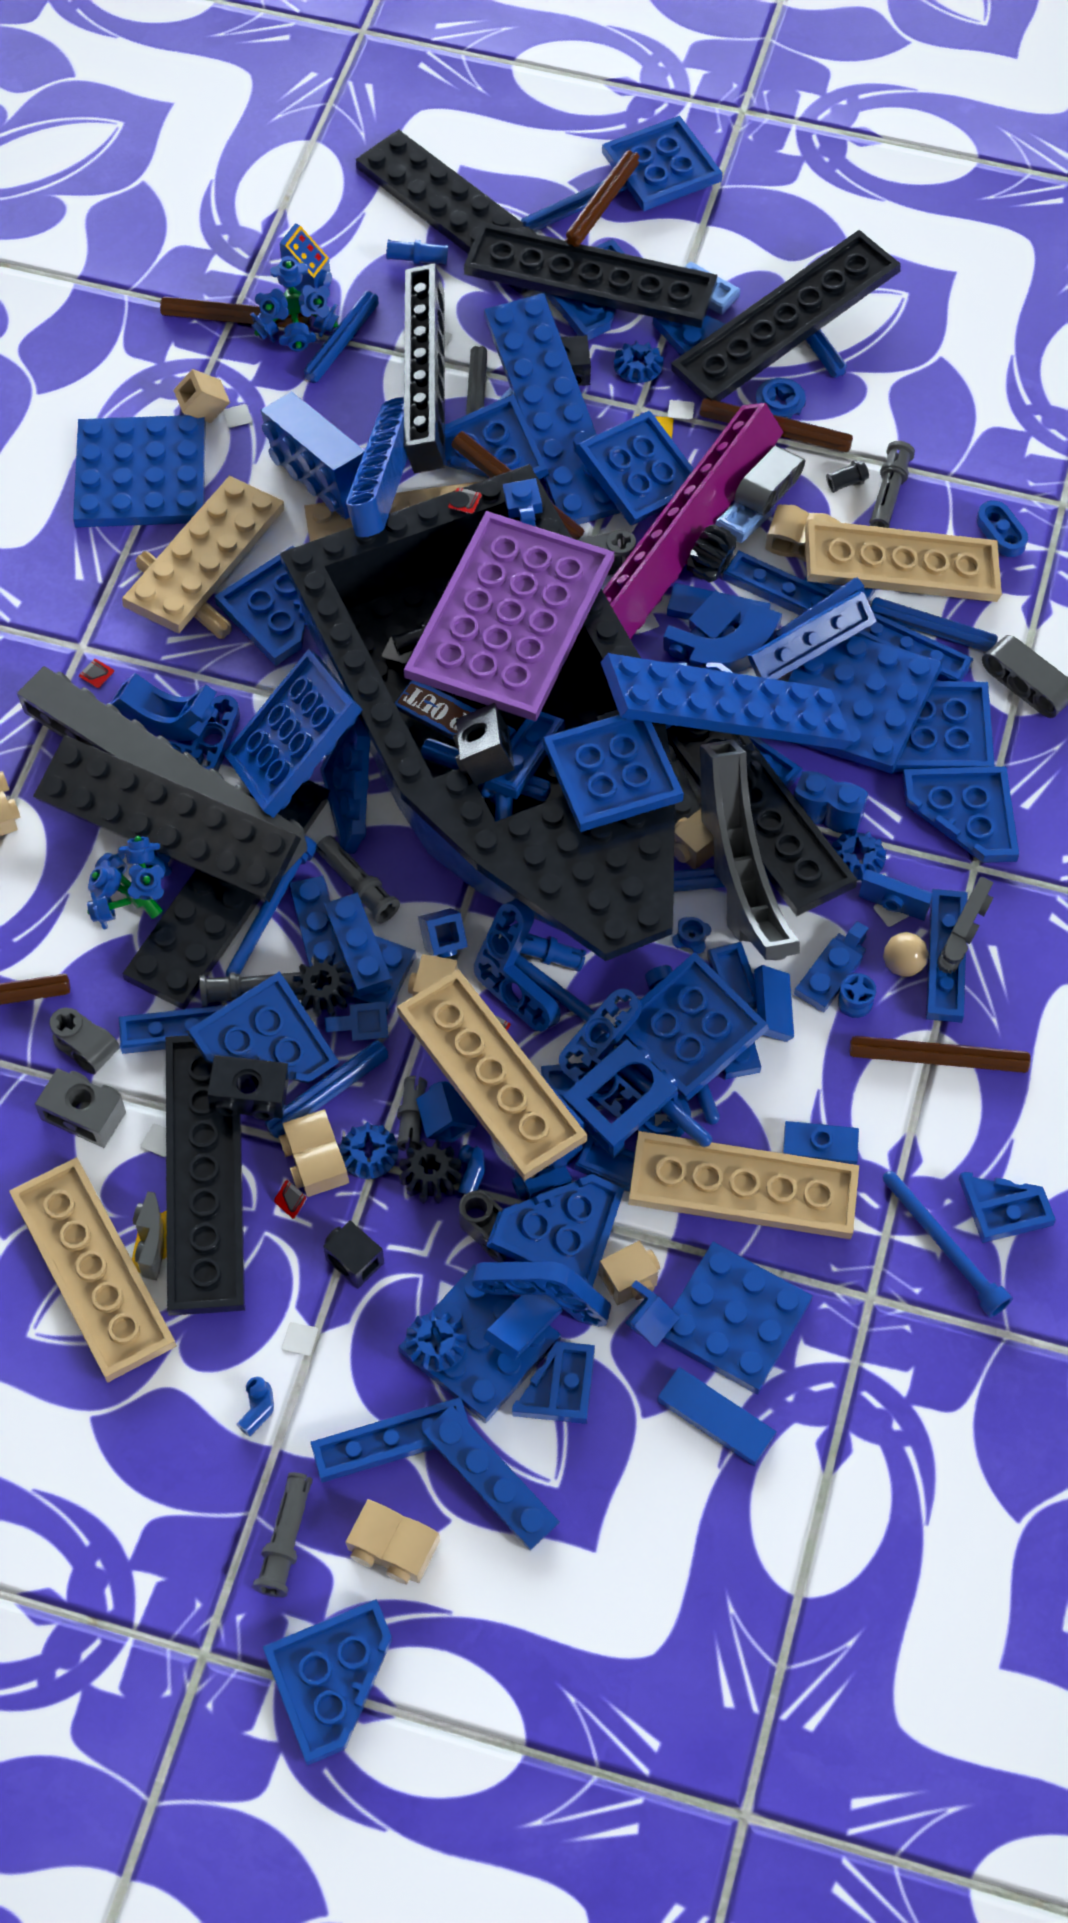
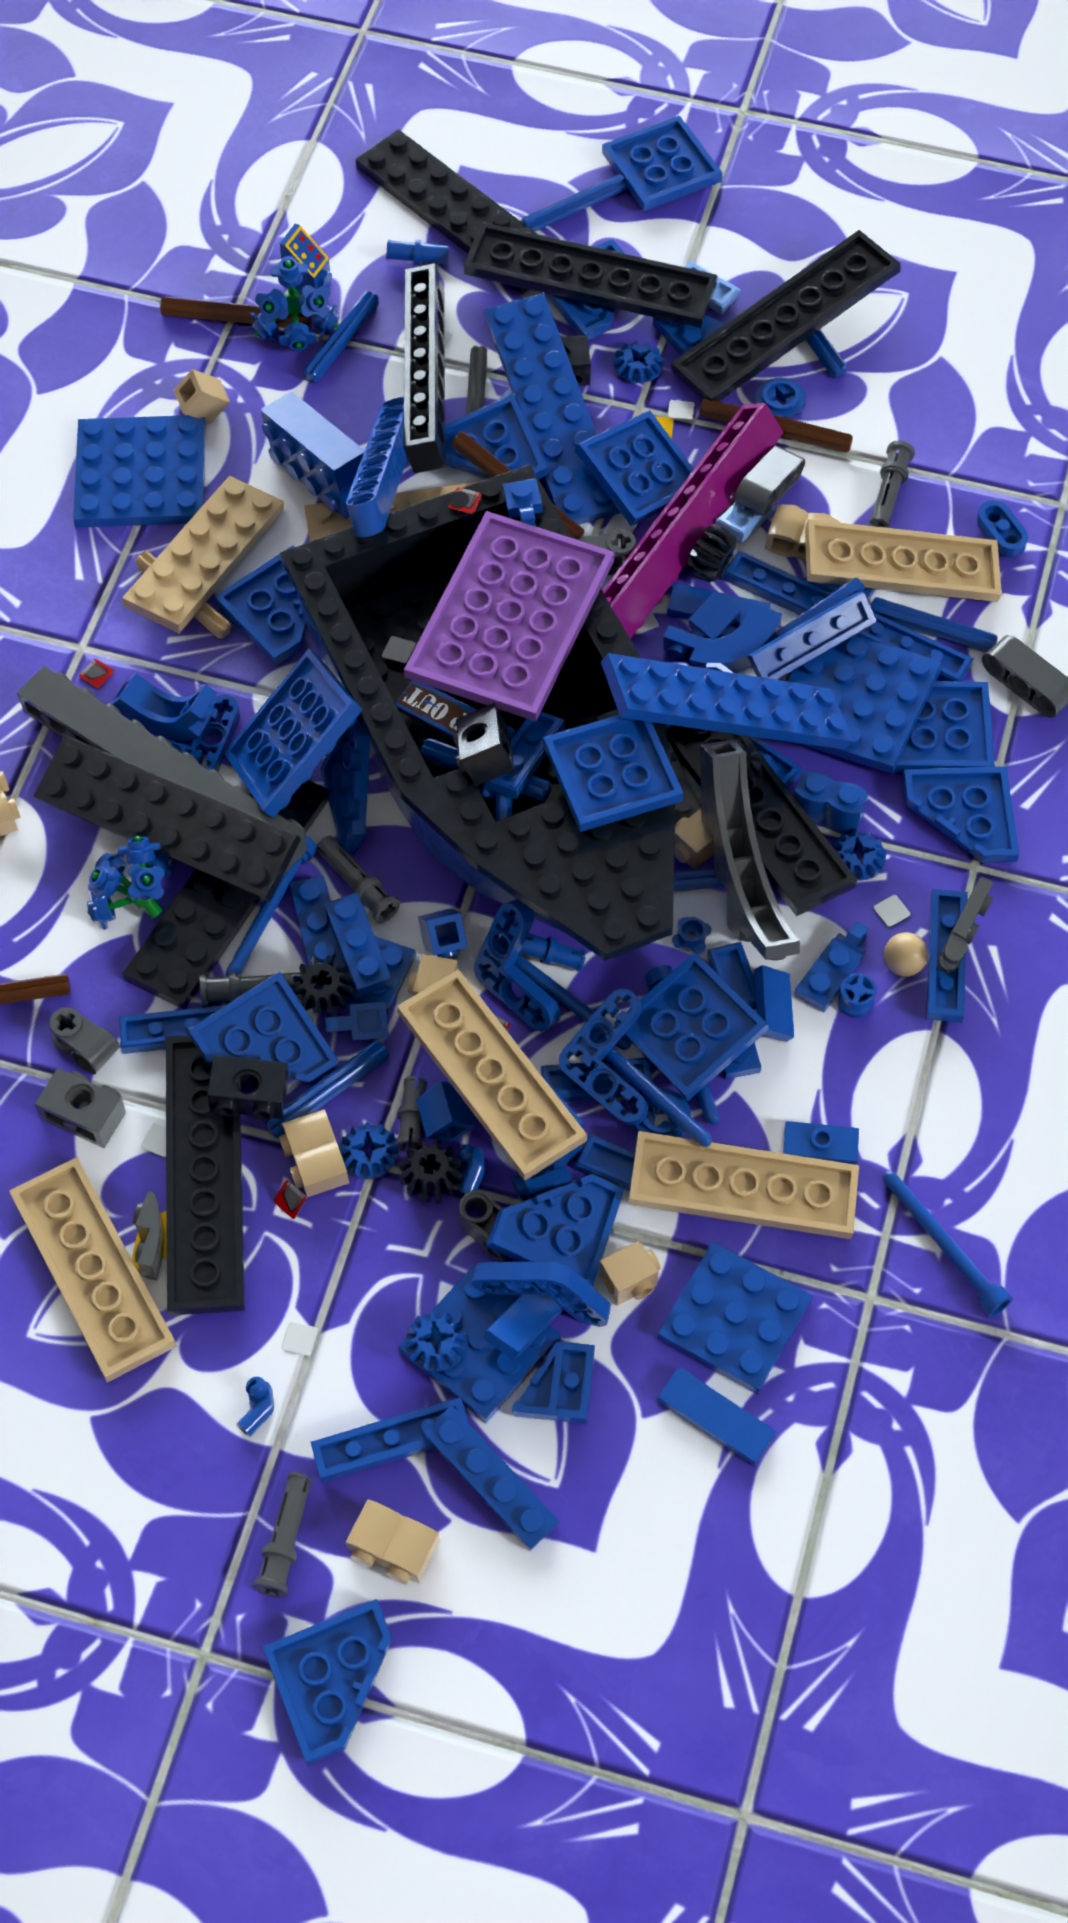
(237, 416): white sticker -> none
(353, 1253): black brick -> none
(408, 640): black pin -> none
(602, 198): reddish brown axle -> none
(612, 1136): blue panel -> none
(652, 1317): blue panel -> none
(848, 476): black pin -> none
(895, 895): blue plate -> none
(940, 1054): reddish brown axle -> none
(1005, 1207): blue wing -> none

